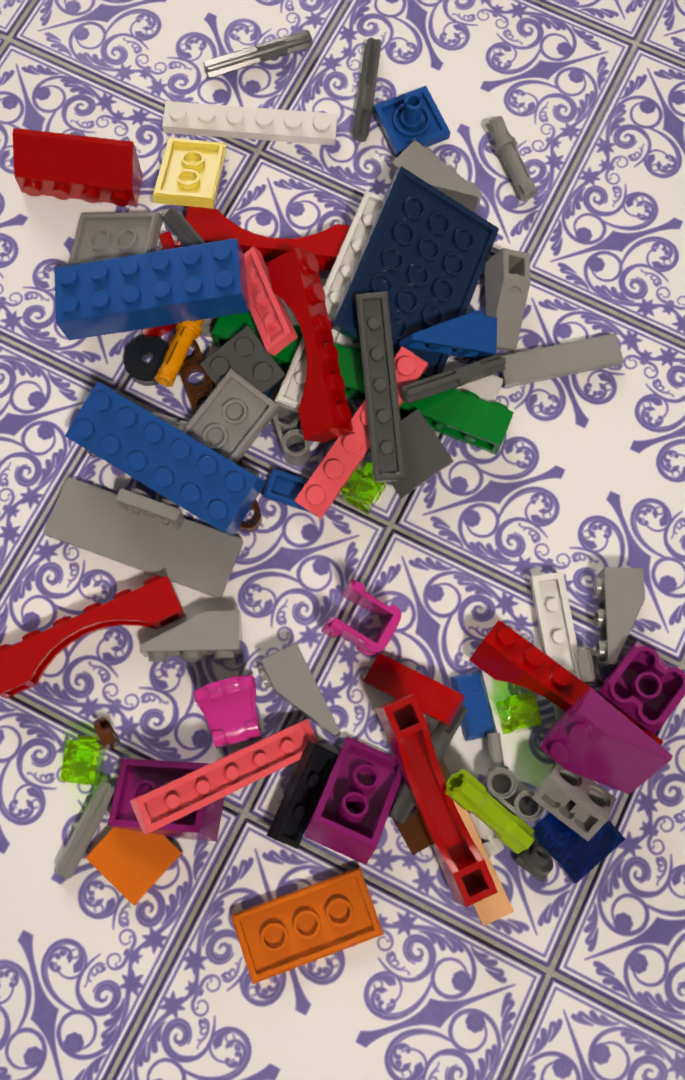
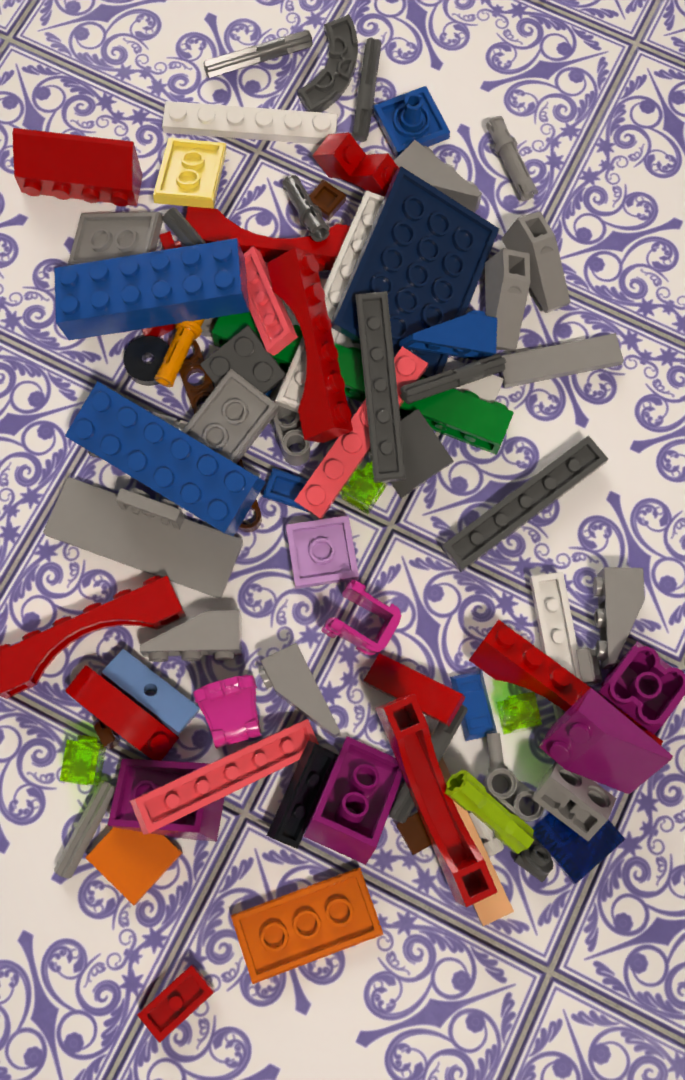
(121, 714): none -> red arch
(135, 679): none -> medium blue tile
(176, 1003): none -> red plate
(309, 213): none -> dark grey pin
(322, 552): none -> lavender plate
(327, 199): none -> reddish brown tile
(340, 67): none -> dark grey tile
(344, 159): none -> red arch
(524, 503): none -> dark grey plate
(534, 236): none -> light grey slope

